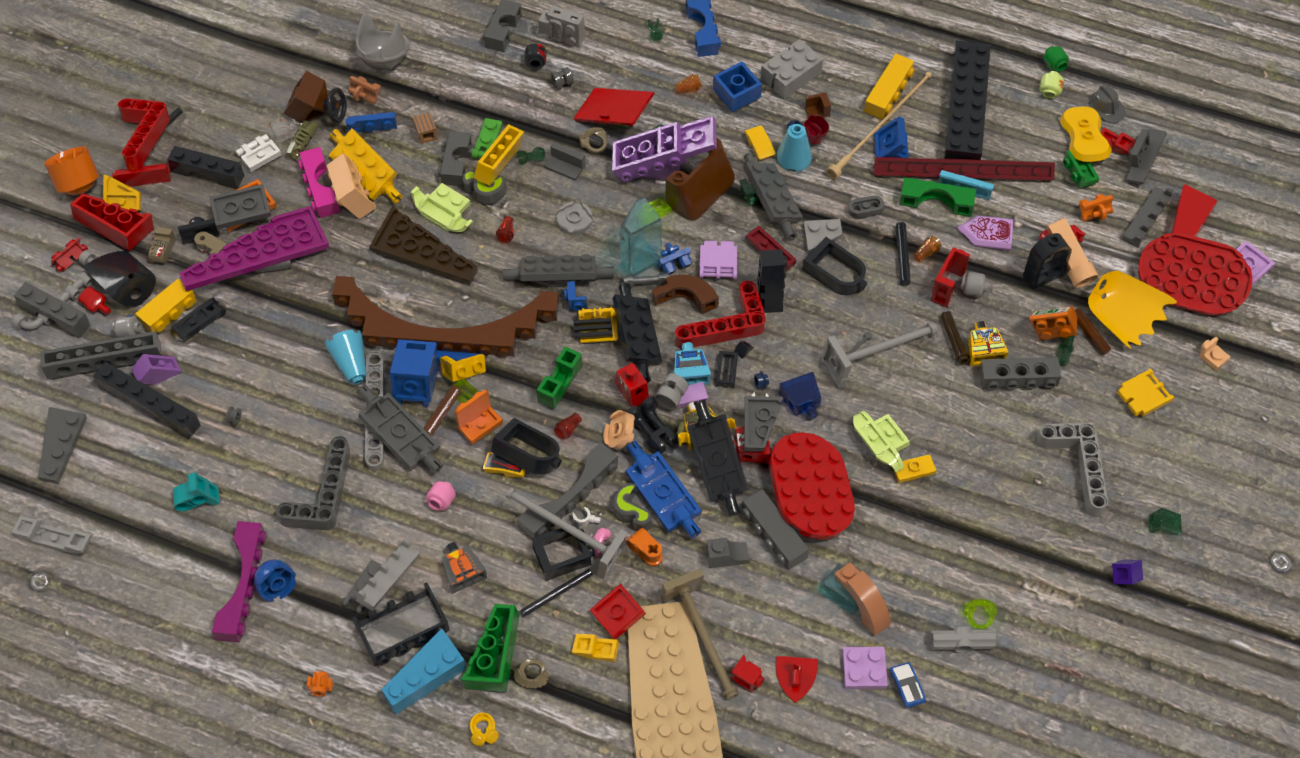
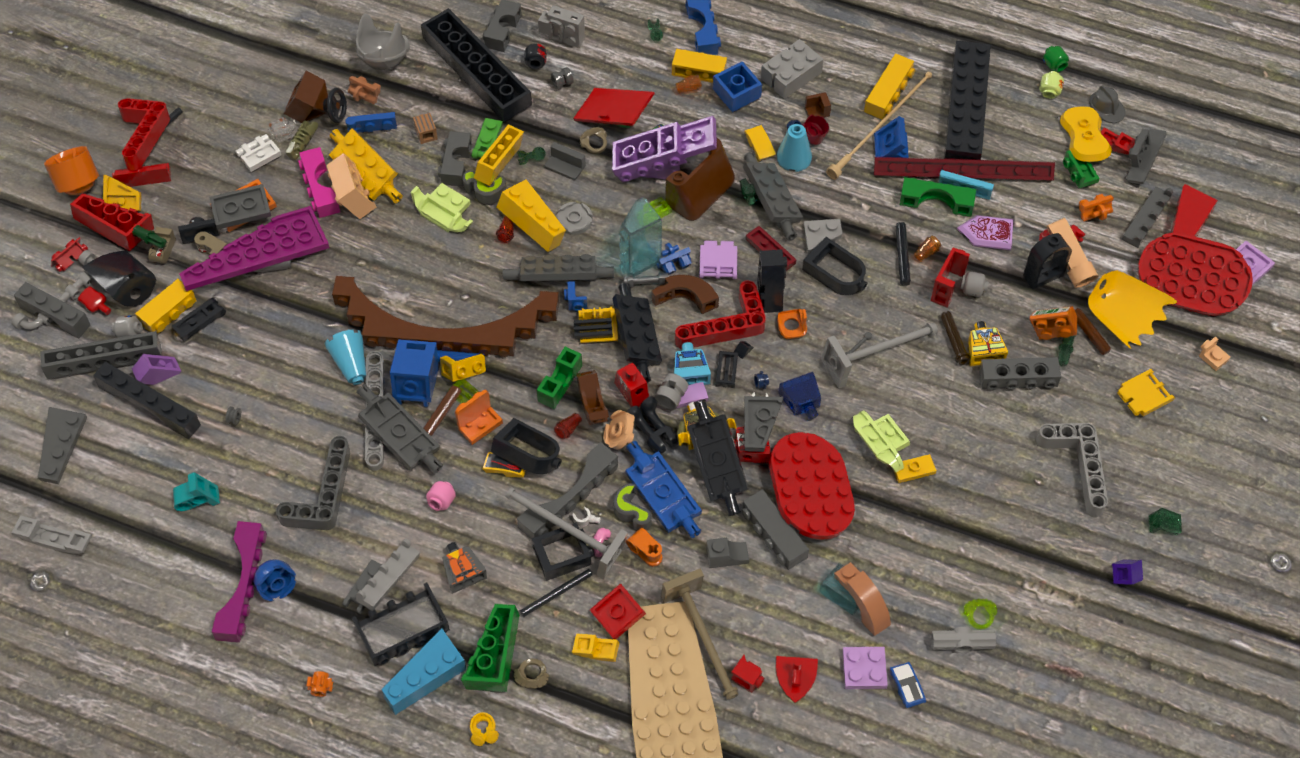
(149, 237): none -> dark green axle
(225, 171): black arch -> none
(414, 245): dark brown wing -> none
(476, 65): none -> black brick
(532, 215): none -> yellow wedge
(591, 397): none -> reddish brown arch
(694, 63): none -> yellow brick
(796, 314): none -> orange piece
(865, 206): dark grey plate -> none

